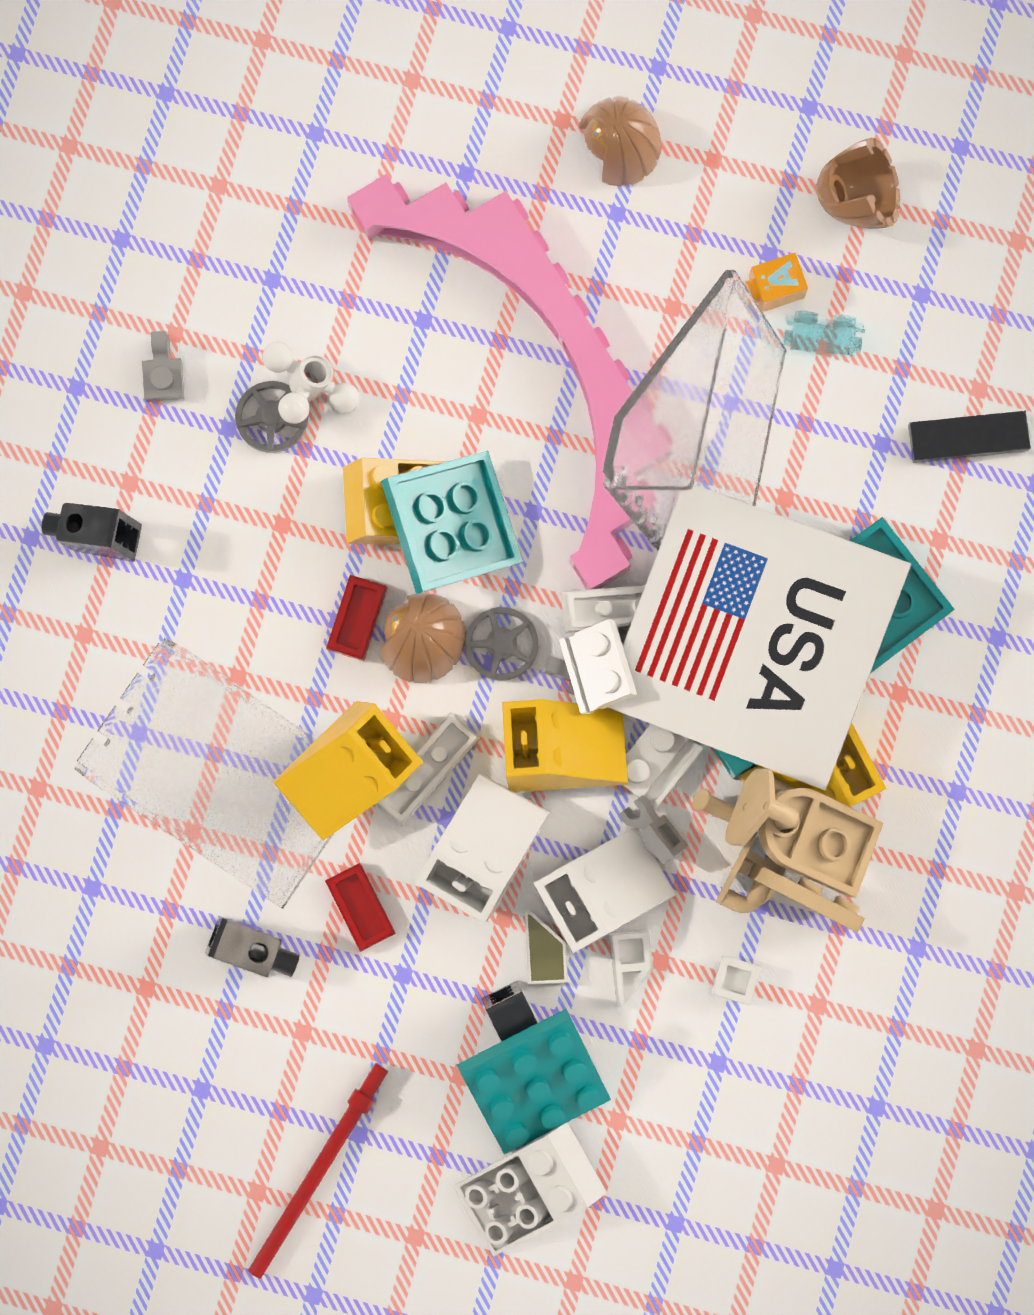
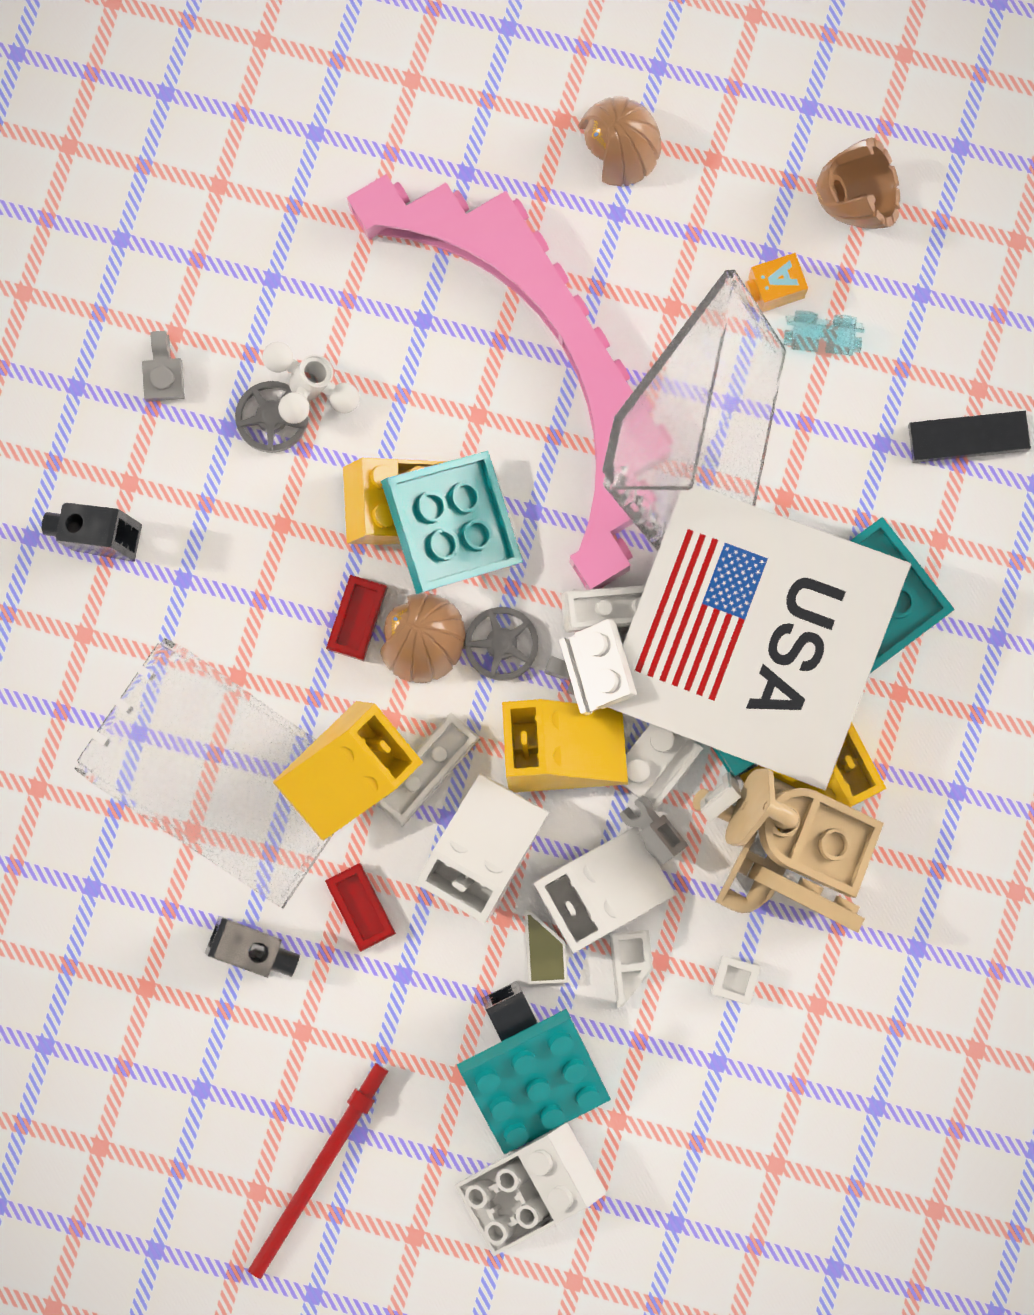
(720, 798): none -> white tile

